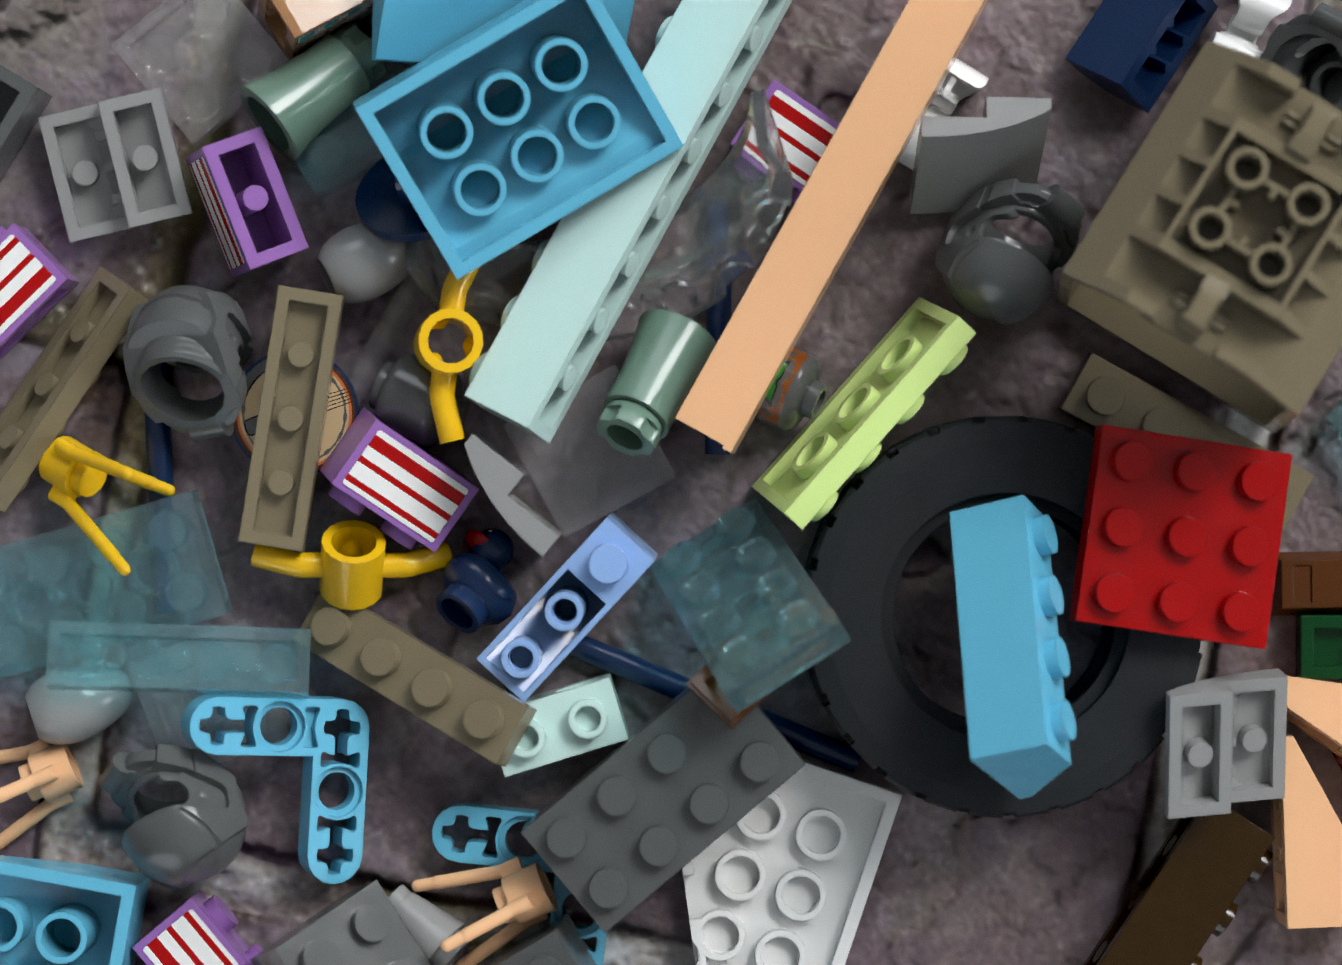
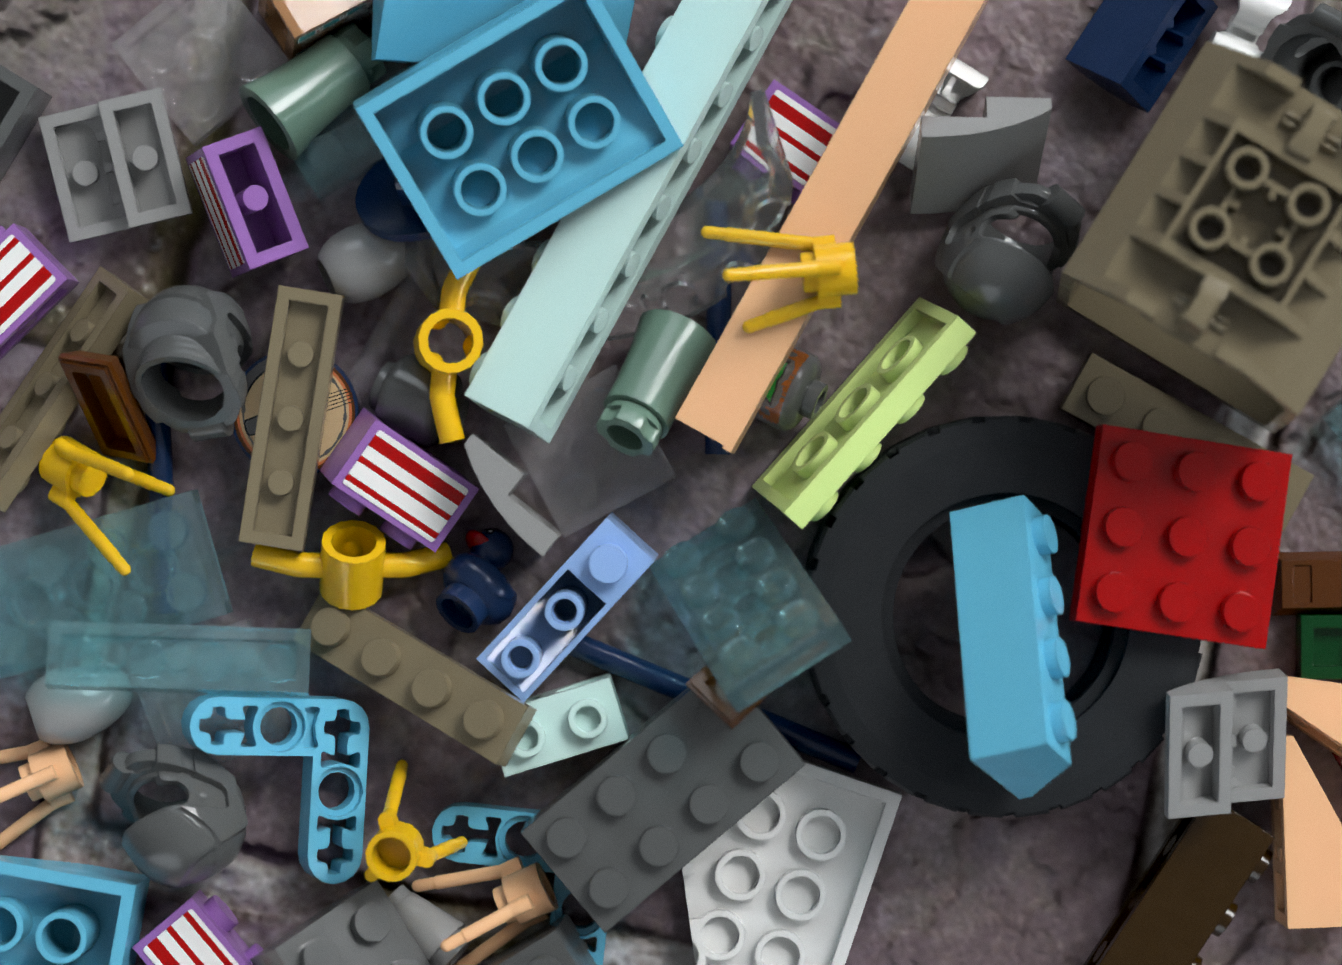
(109, 405): none -> reddish brown tile
(399, 845): none -> yellow plant
(827, 270): none -> yellow plant

